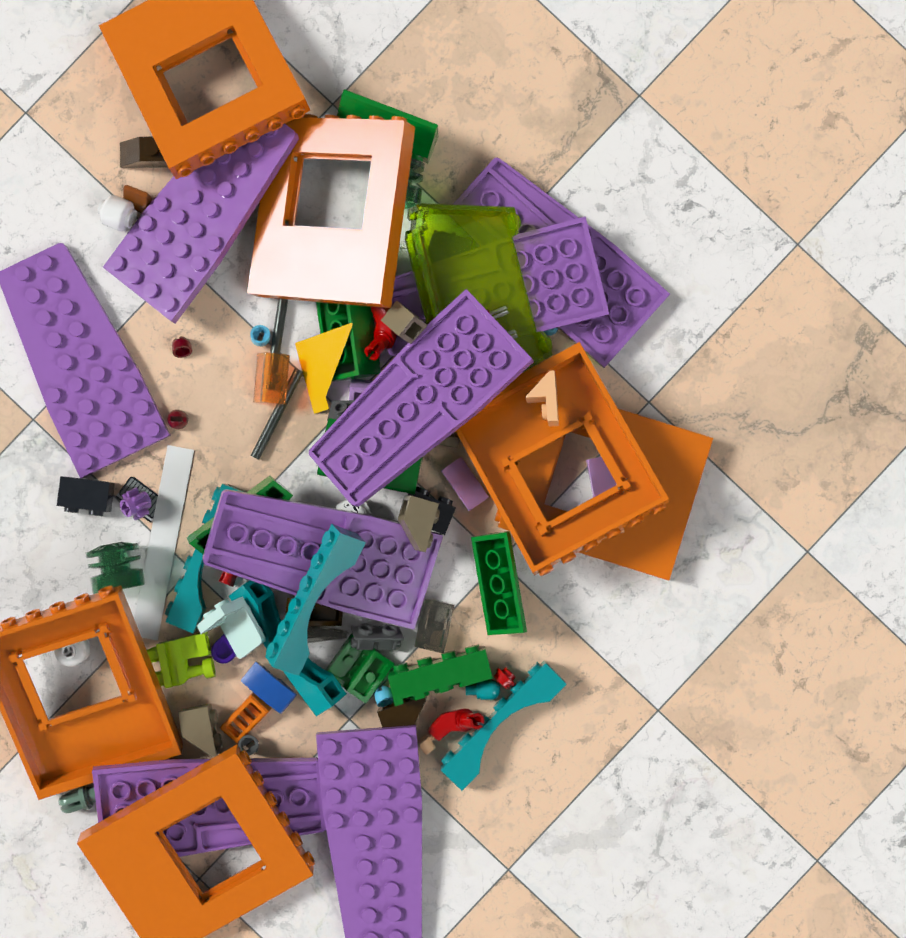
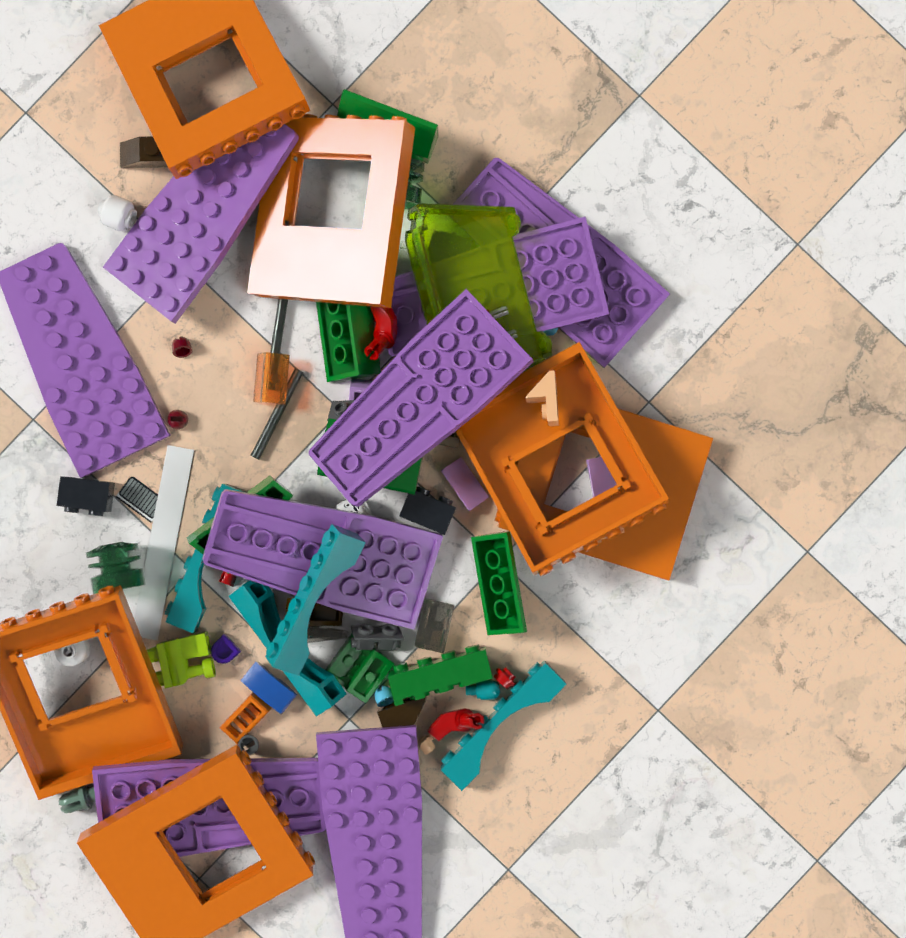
(135, 504): medium lavender gear -> none
(138, 197): dark orange slope -> none
(199, 728): dark tan slope -> none
(237, 624): light aqua bracket -> none
(255, 333): medium azure hinge -> none
(319, 361): yellow sticker -> none
(404, 322): dark tan slope -> none
(417, 521): dark tan slope -> none

